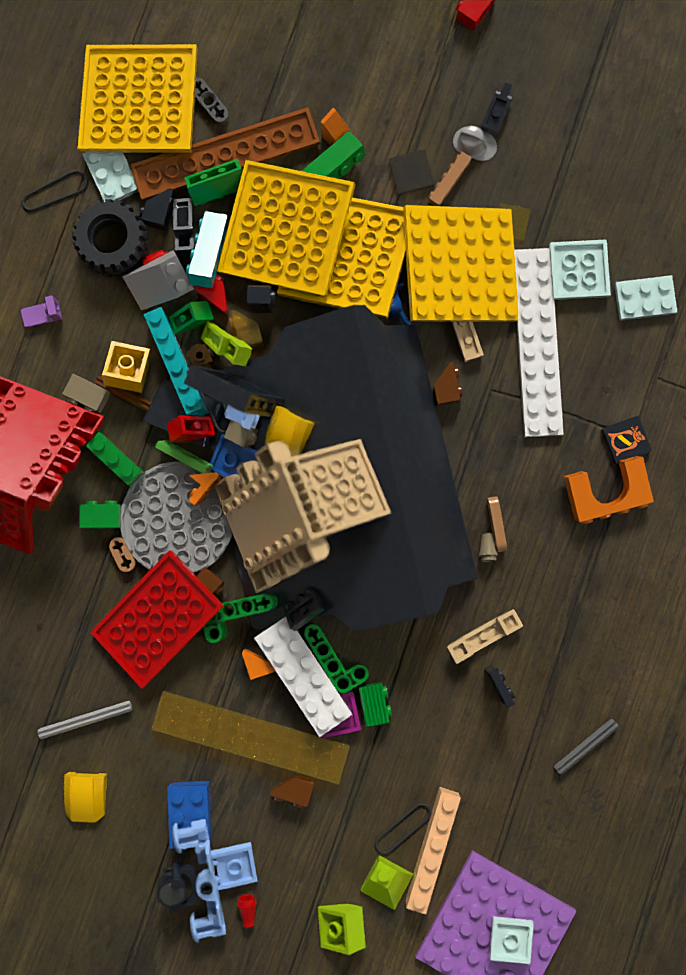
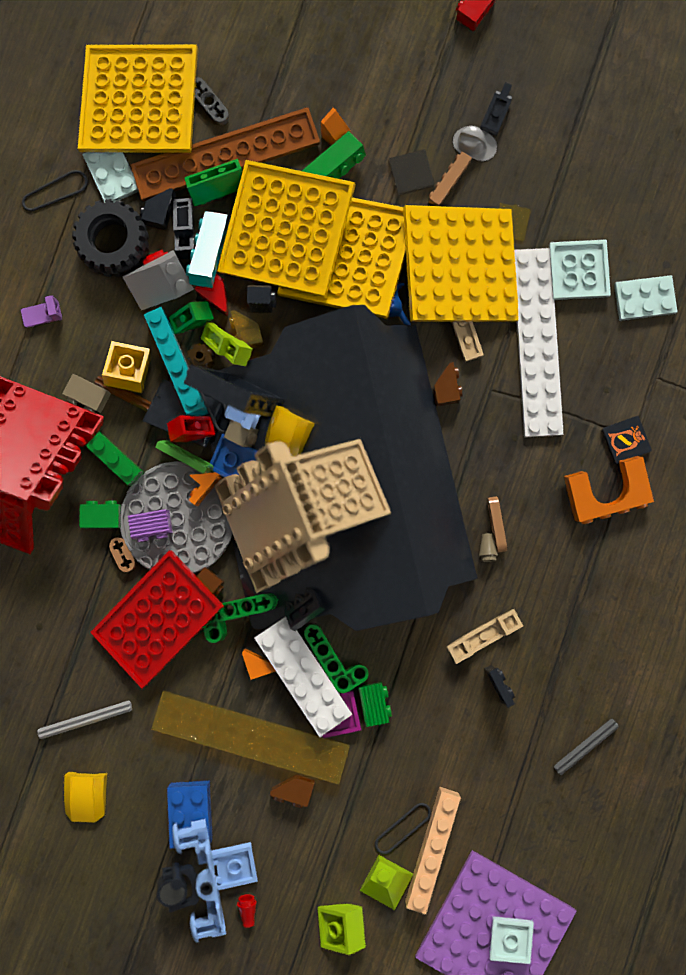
(150, 525): none -> medium lavender brick

